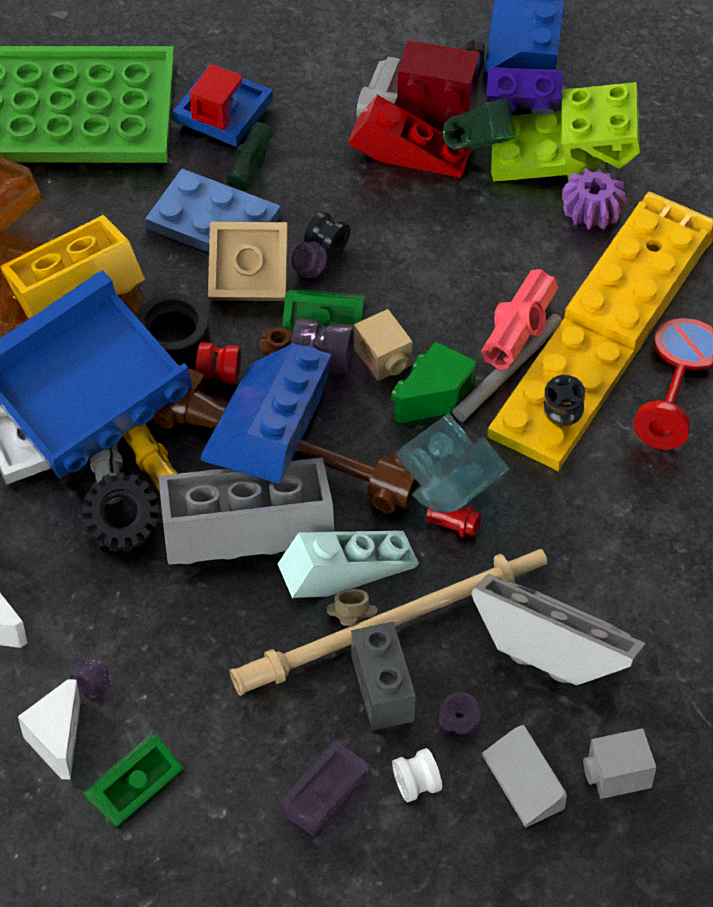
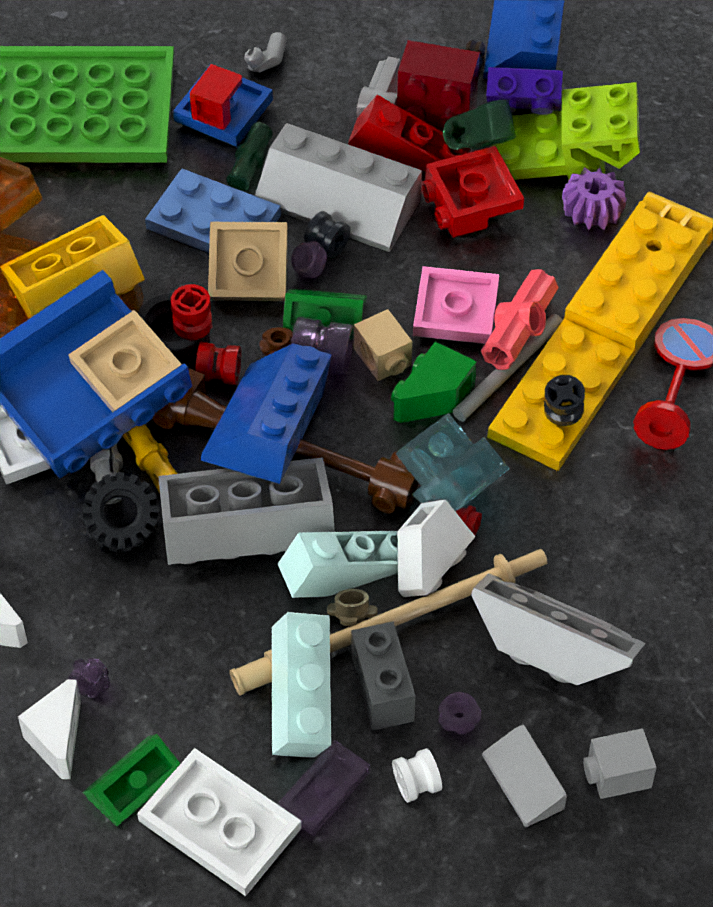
(123, 360): none -> tan plate
(191, 311): none -> red wheel
(219, 821): none -> white plate
(272, 56): none -> light grey arm
(301, 685): none -> light aqua brick
(352, 185): none -> light grey slope
(428, 546): none -> white slope
(456, 305): none -> bright pink plate
(470, 190): none -> red plate

